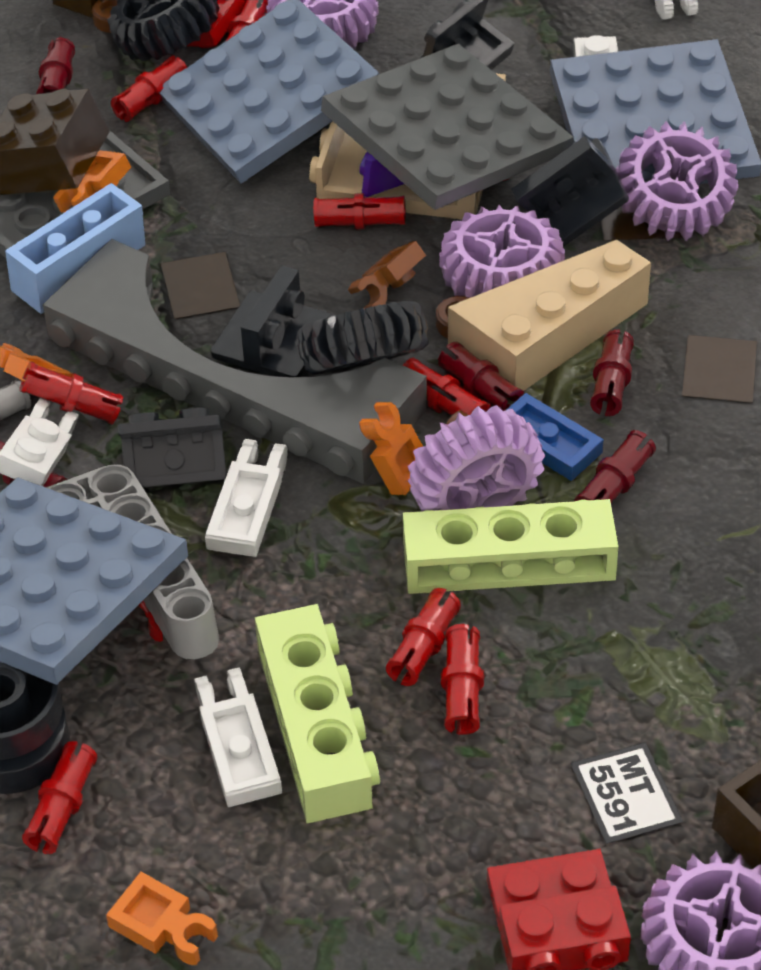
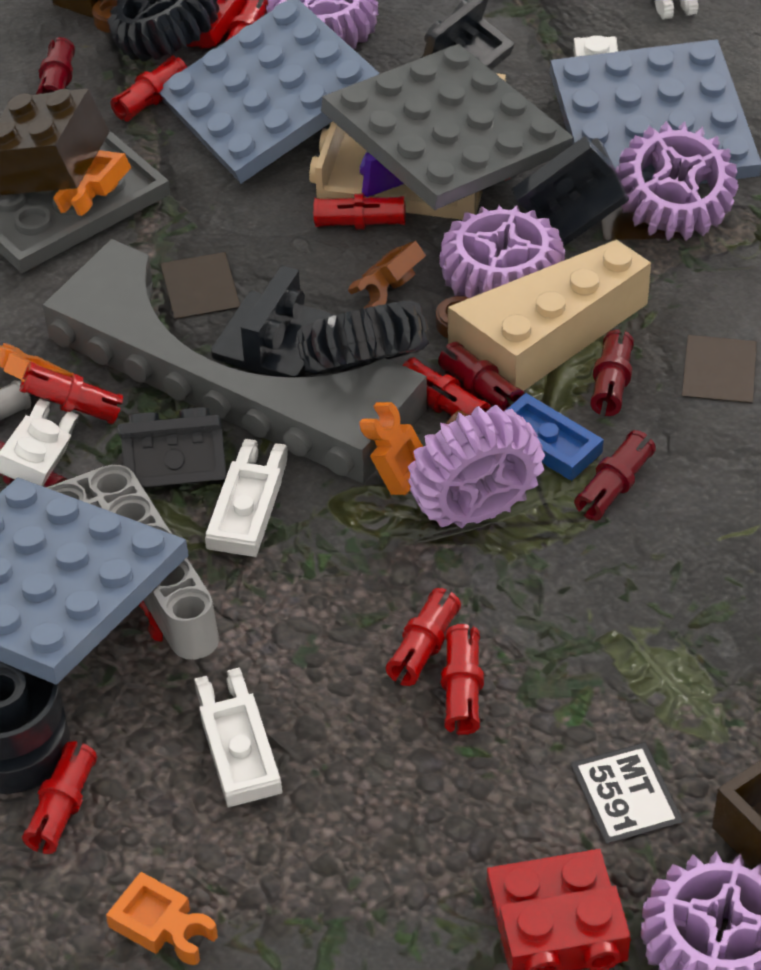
(64, 245): light blue brick -> none
(315, 713): yellowish green brick -> none
(510, 546): yellowish green brick -> none

